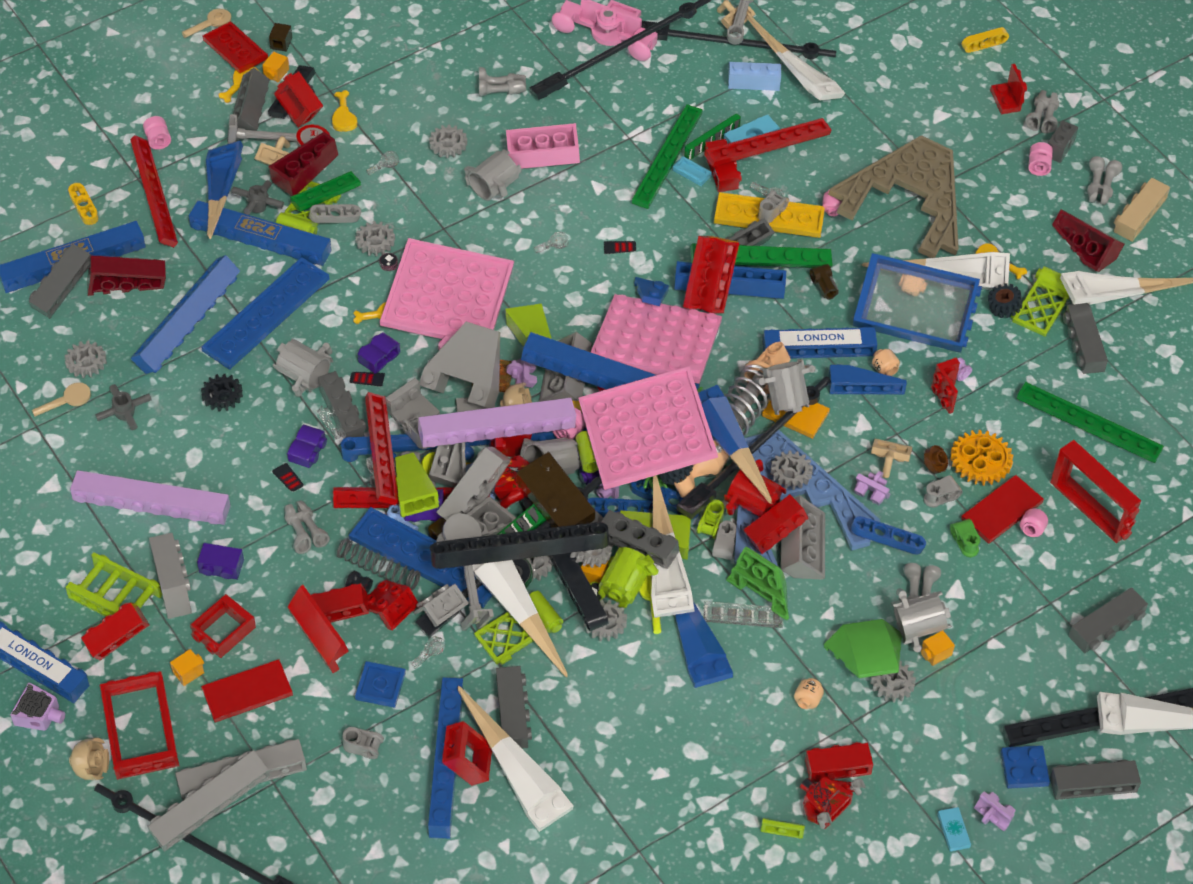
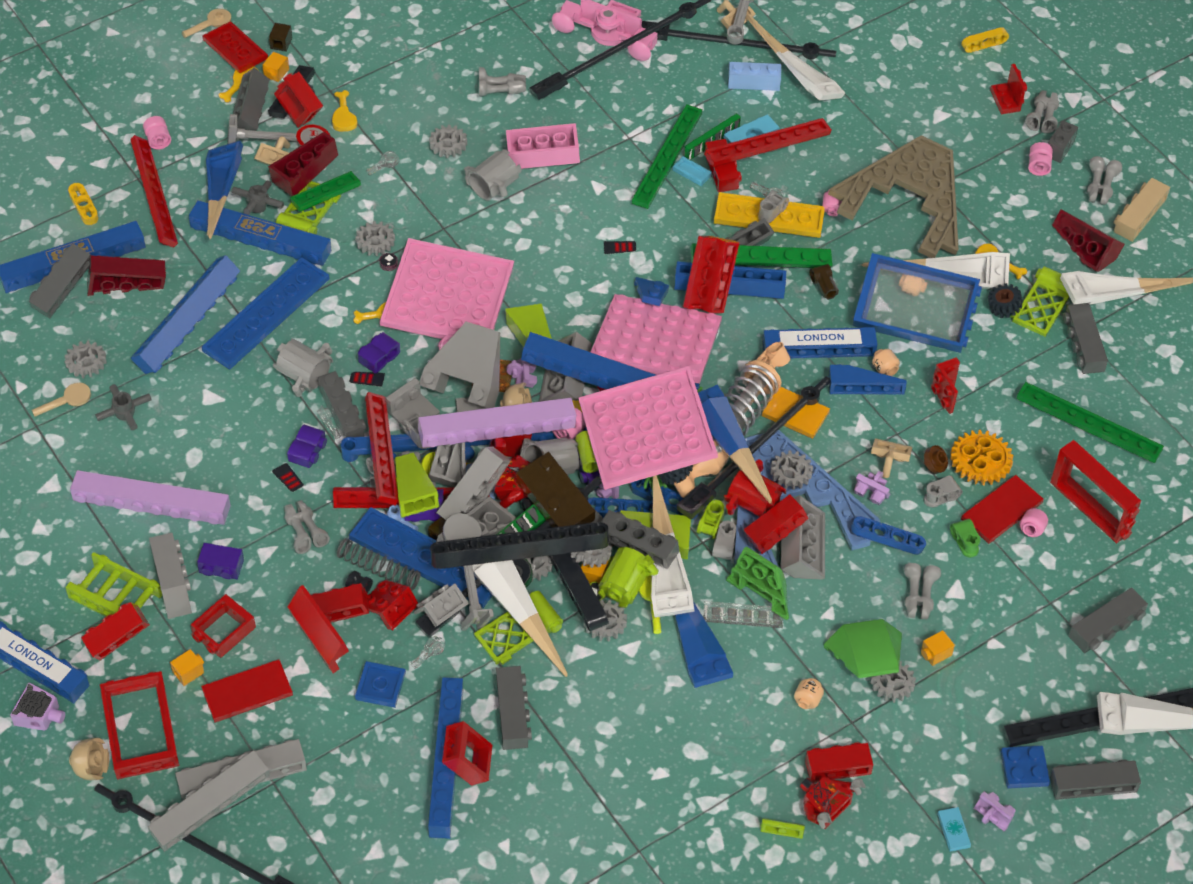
(221, 392): black gear -> none
(345, 209): light grey beam -> none
(364, 742): light grey piece -> none
(534, 788): white plate -> none
(558, 240): clear plate -> none
(787, 385): light grey container -> none
(920, 616): light grey container -> none
(964, 370): lavender wheel -> none

